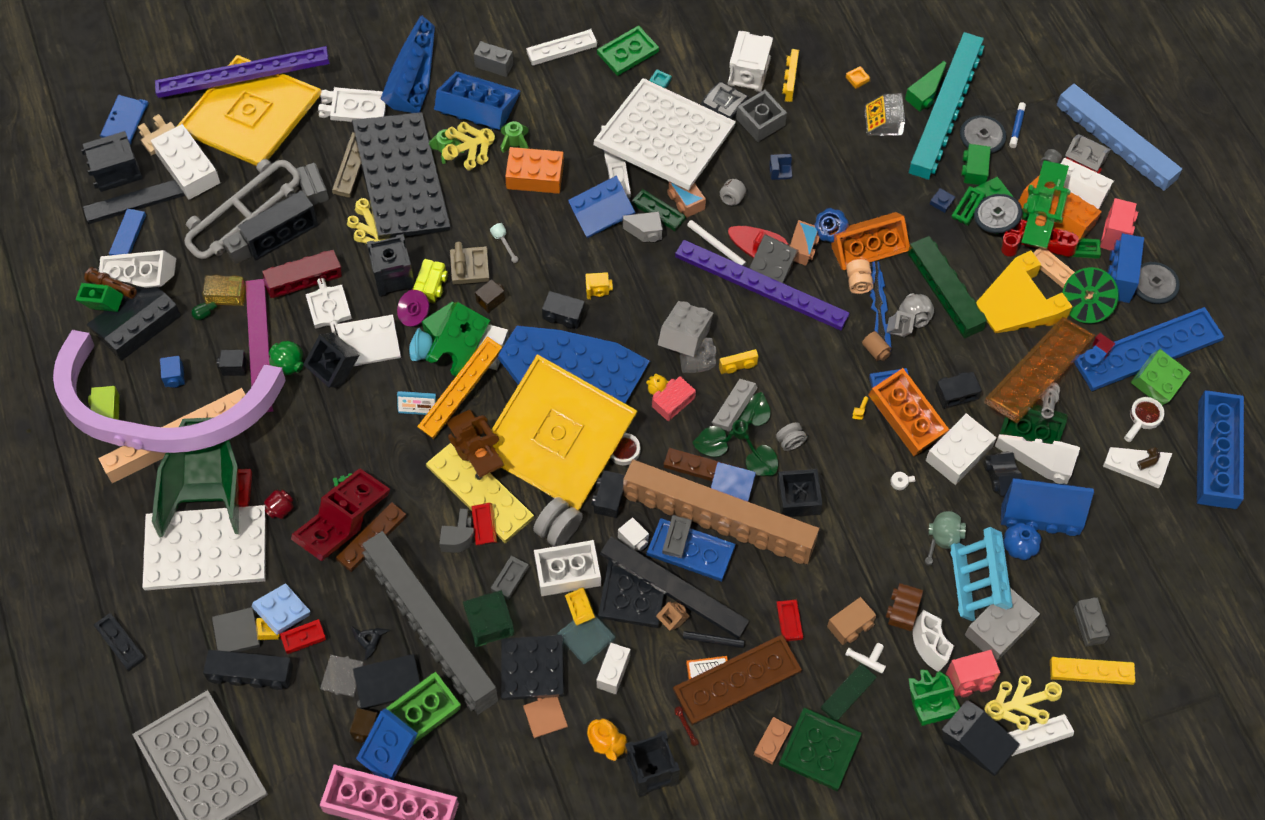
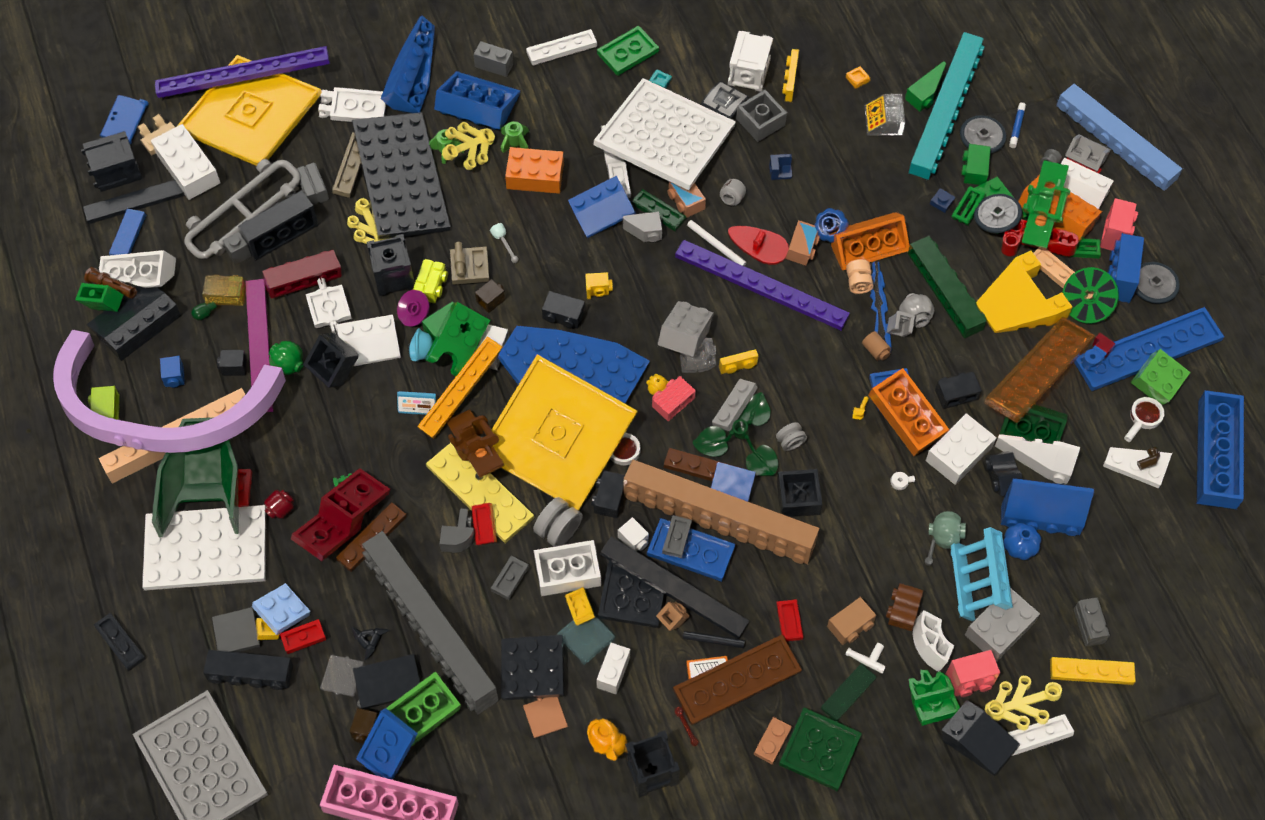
(488, 618): clear green brick -> none
(774, 258): dark grey plate -> none
(1050, 404): light grey pin -> none

